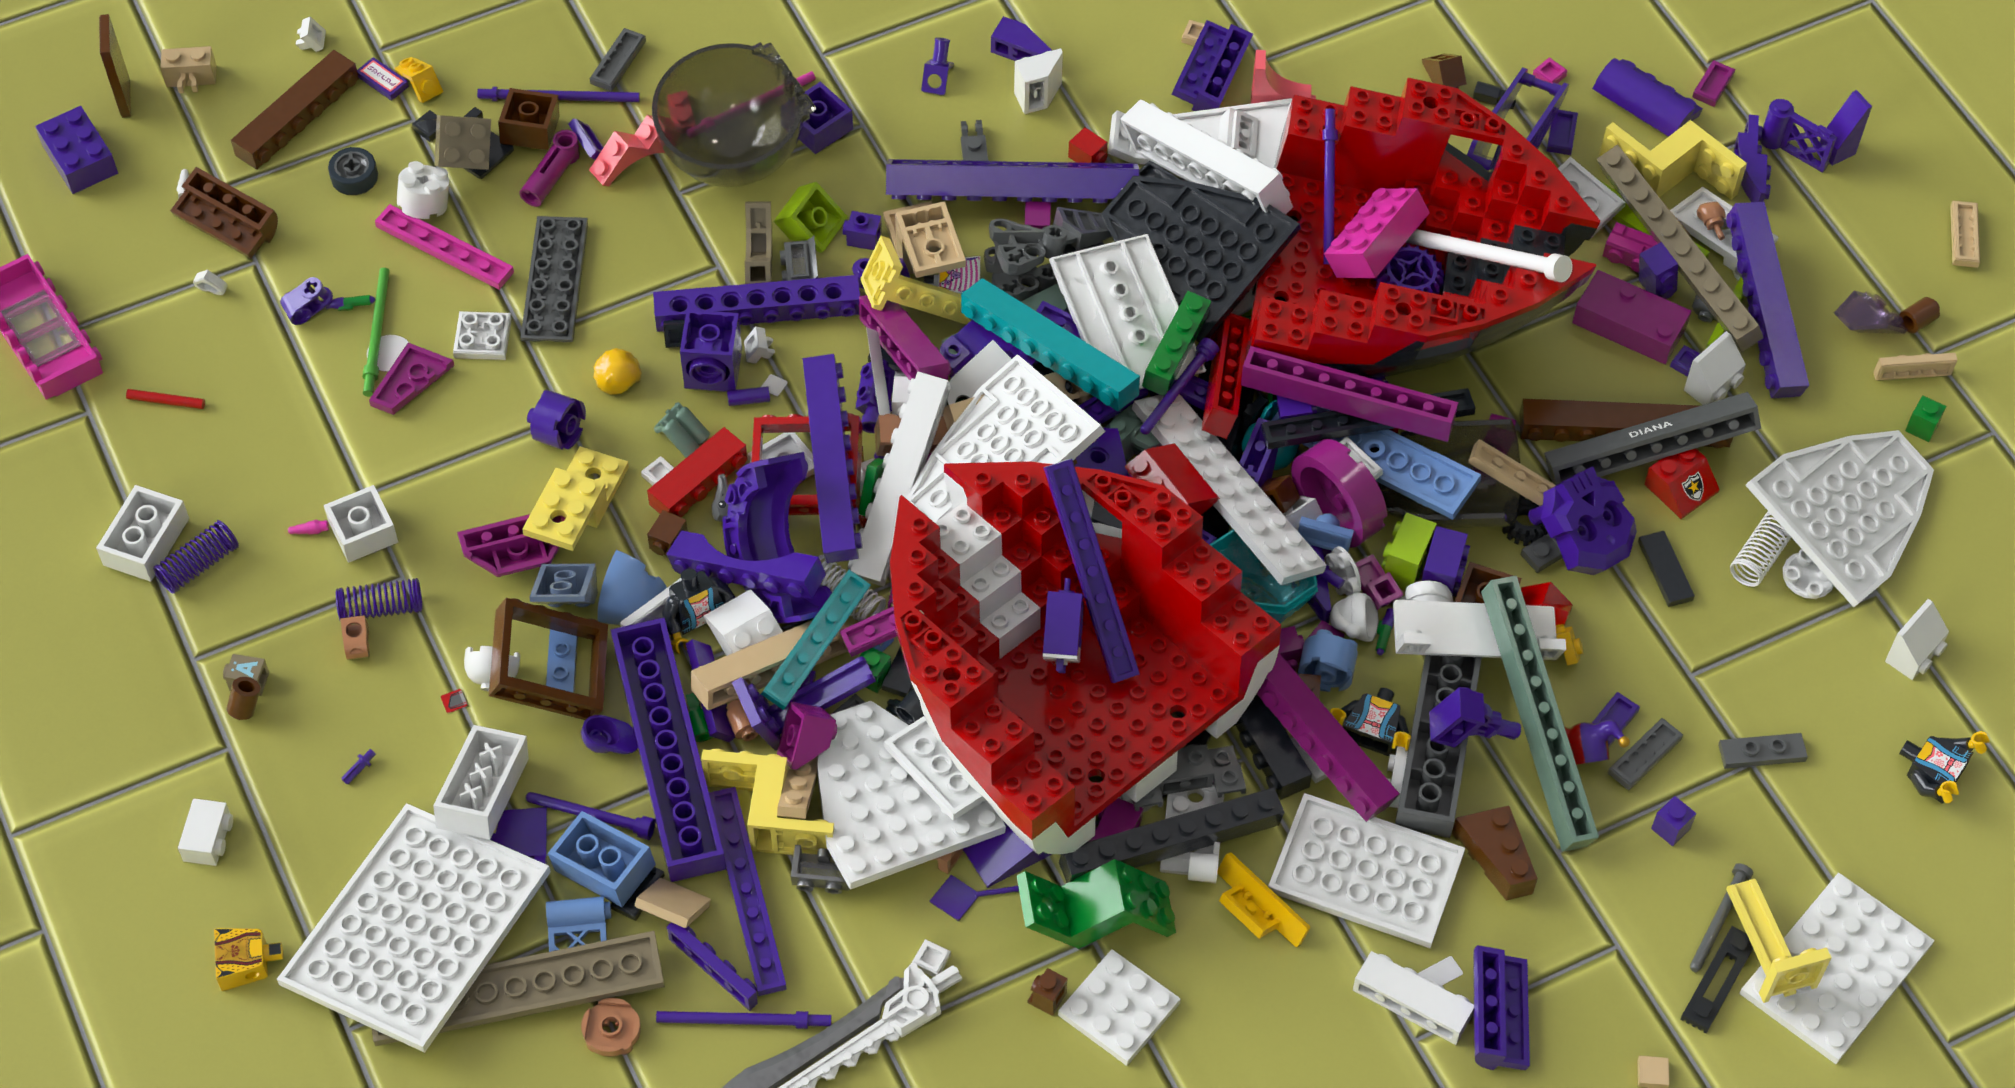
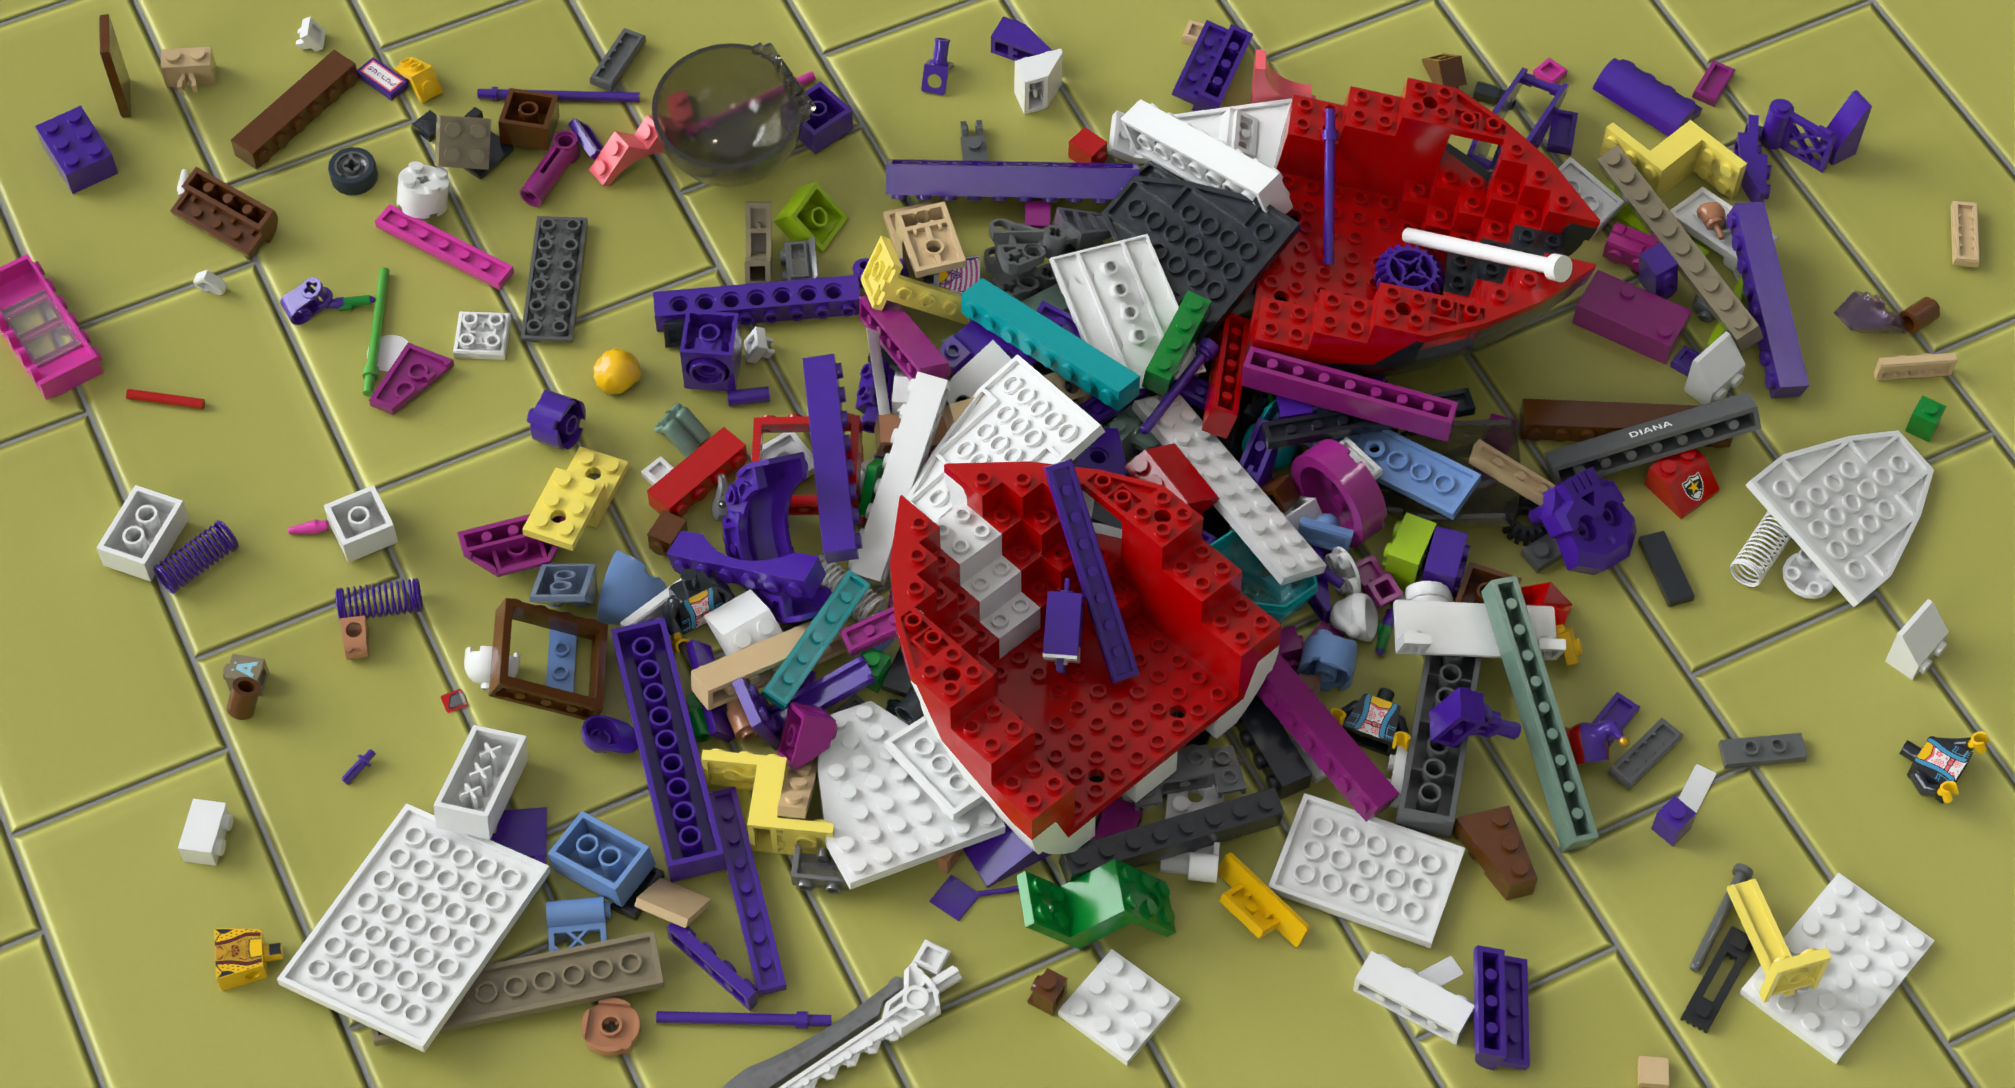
(643, 827): dark purple piece -> none
(775, 384): white sticker -> none
(862, 230): dark purple brick -> none
(1376, 233): dark pink brick -> none
(1697, 787): none -> white sticker

